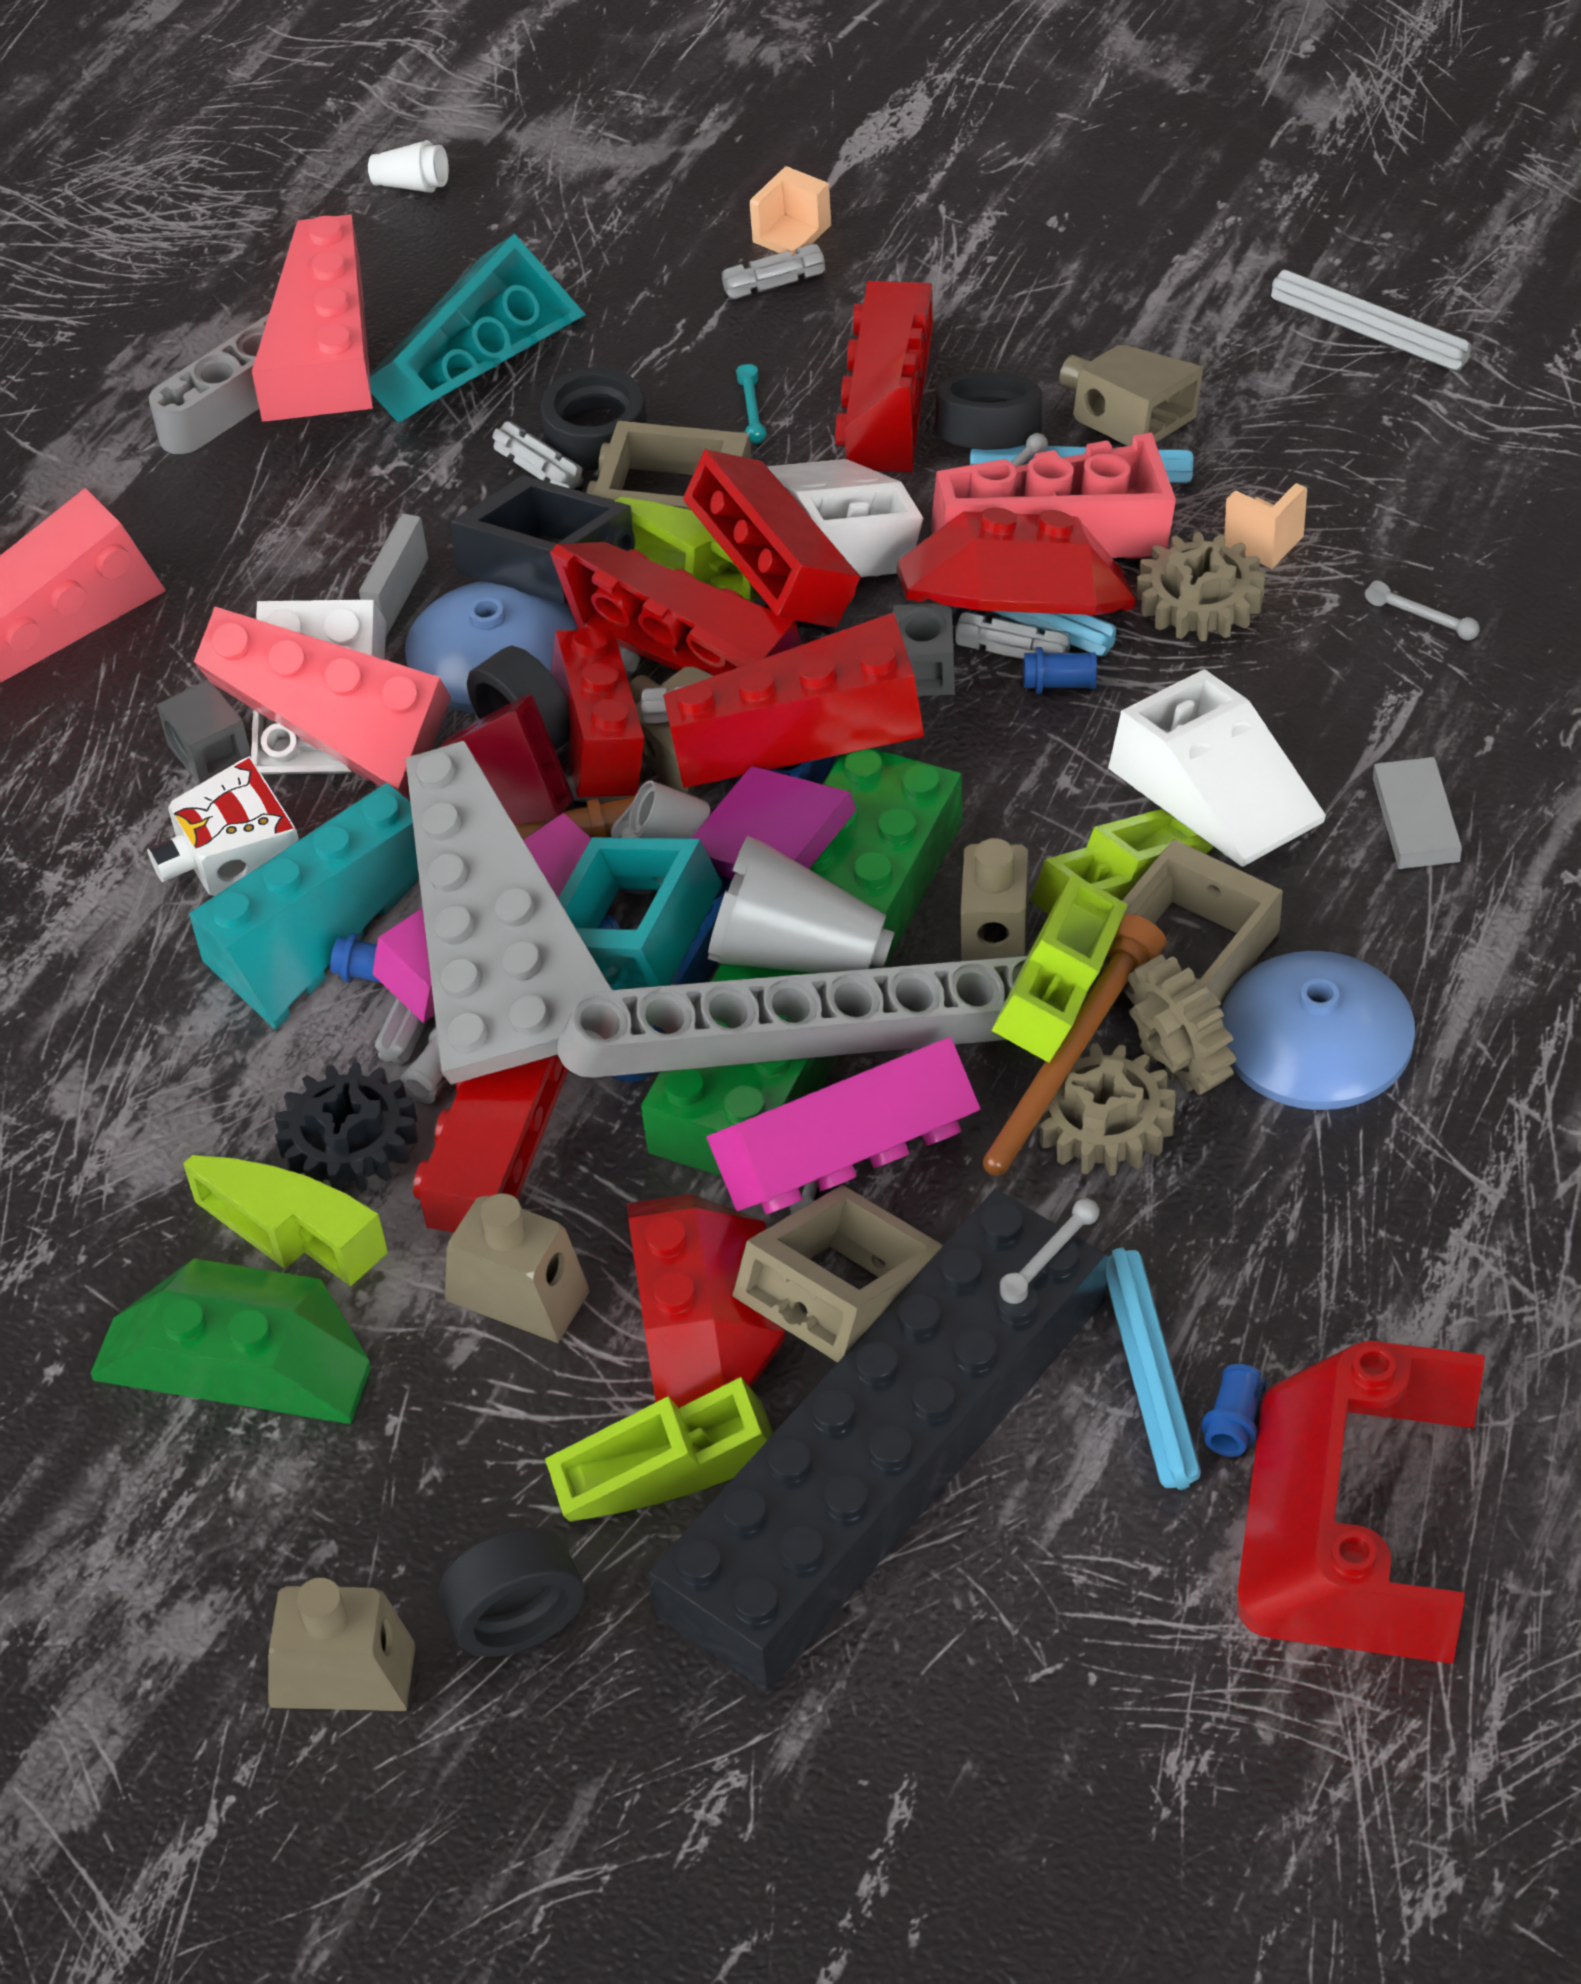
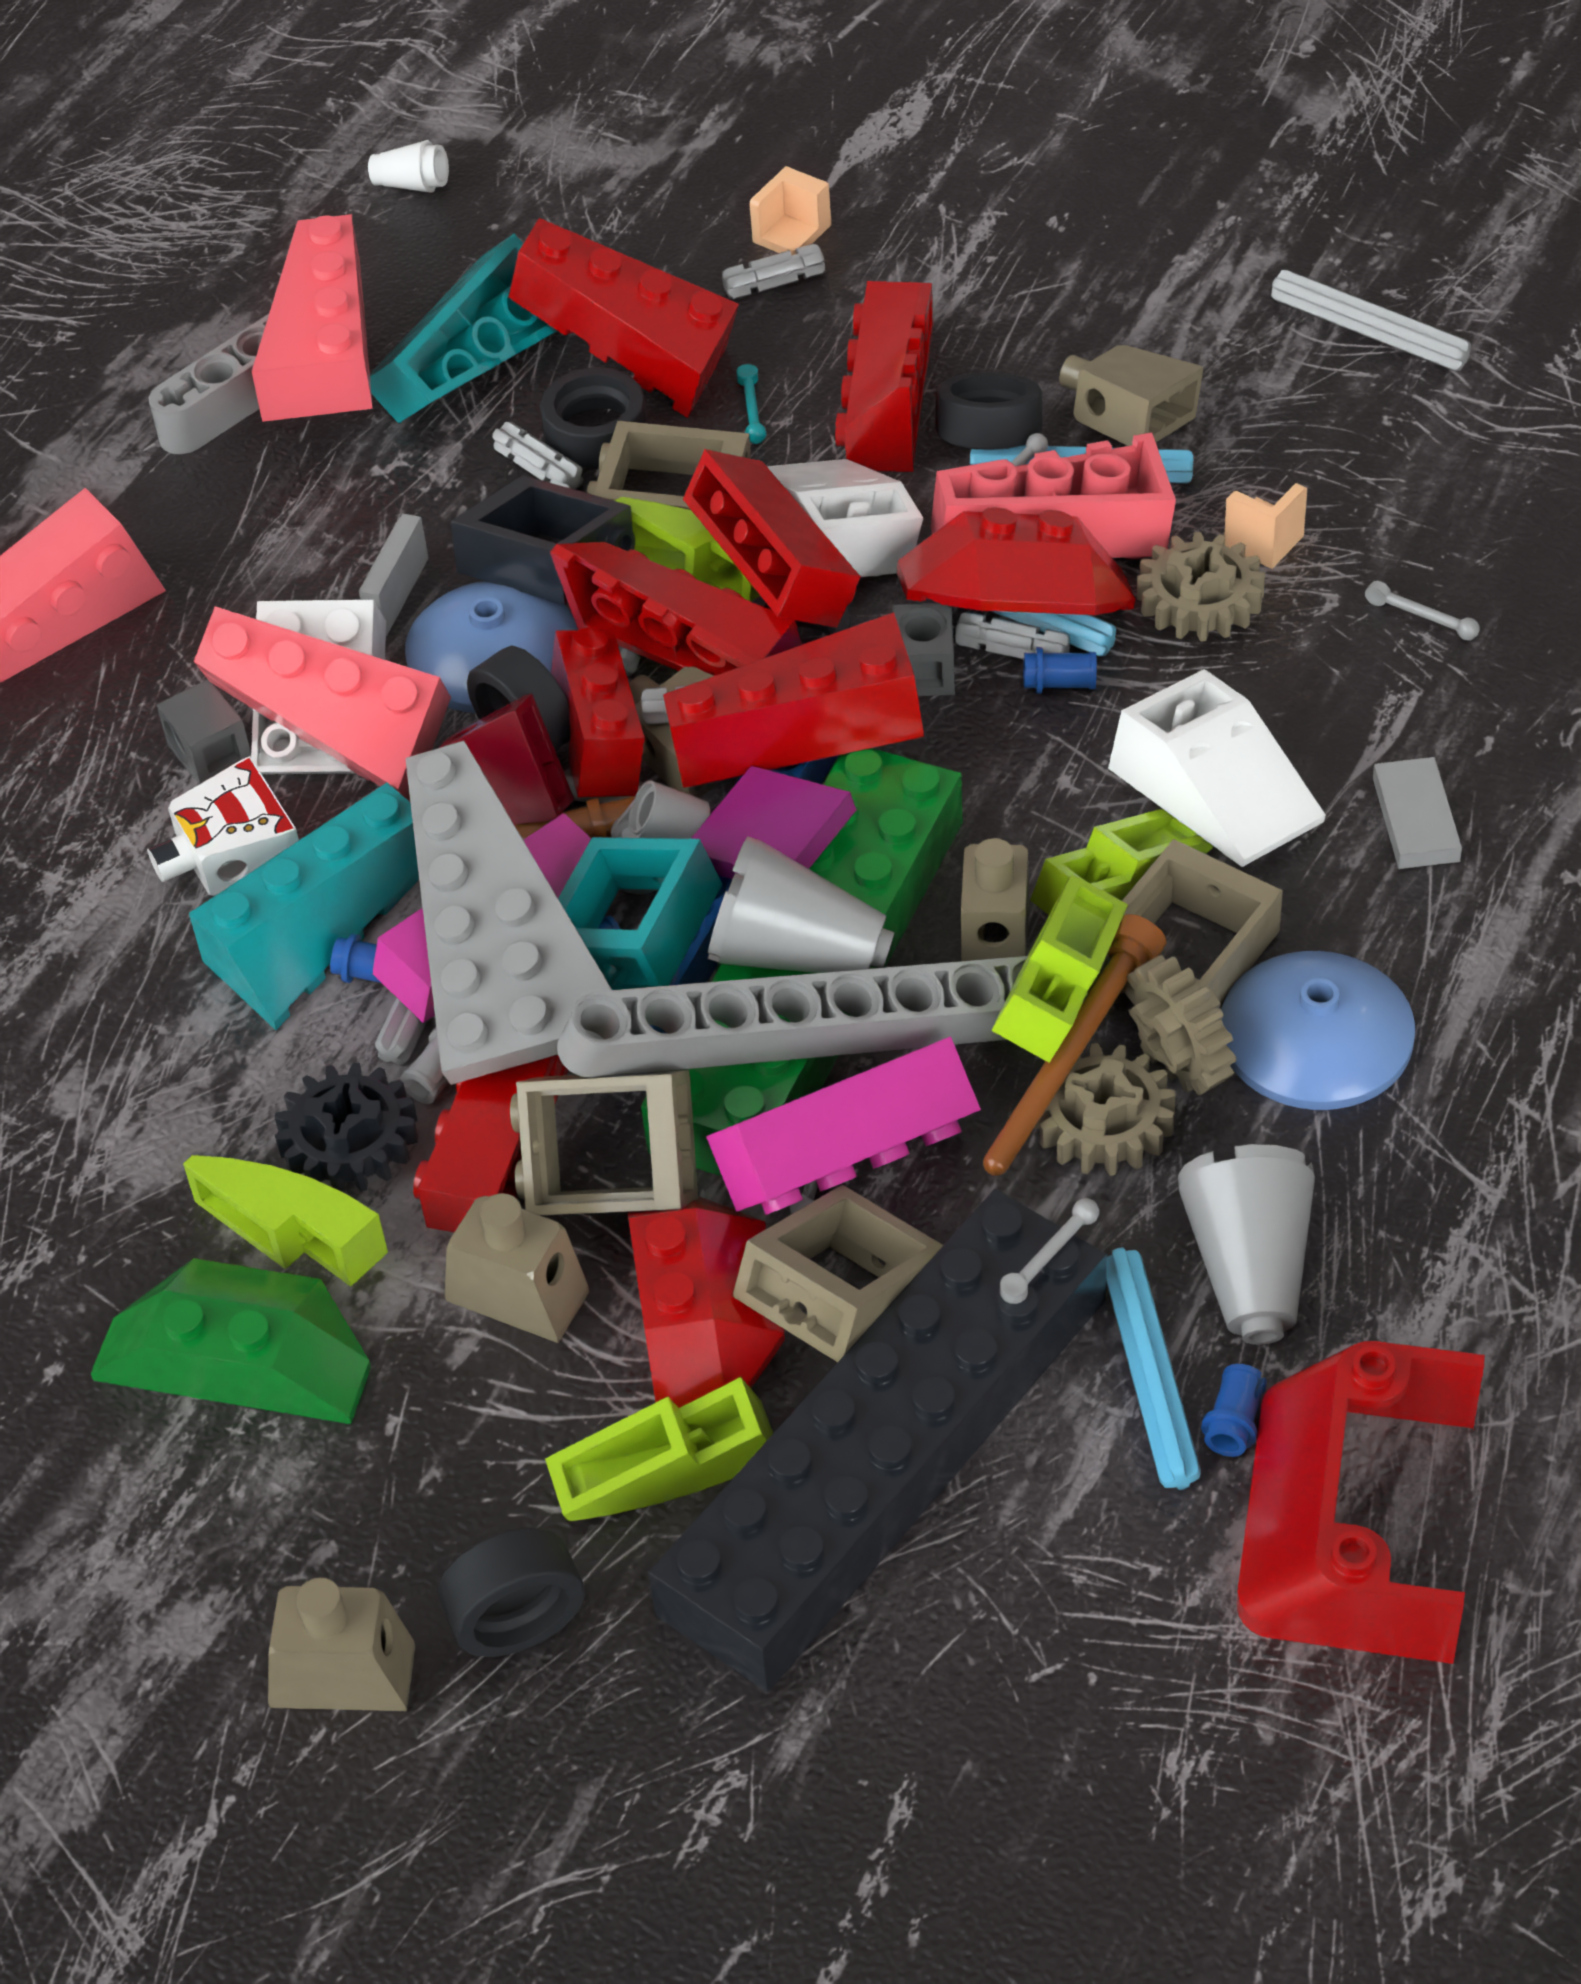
(625, 311): none -> red wedge
(670, 1144): none -> dark tan window
(1252, 1234): none -> light grey cone

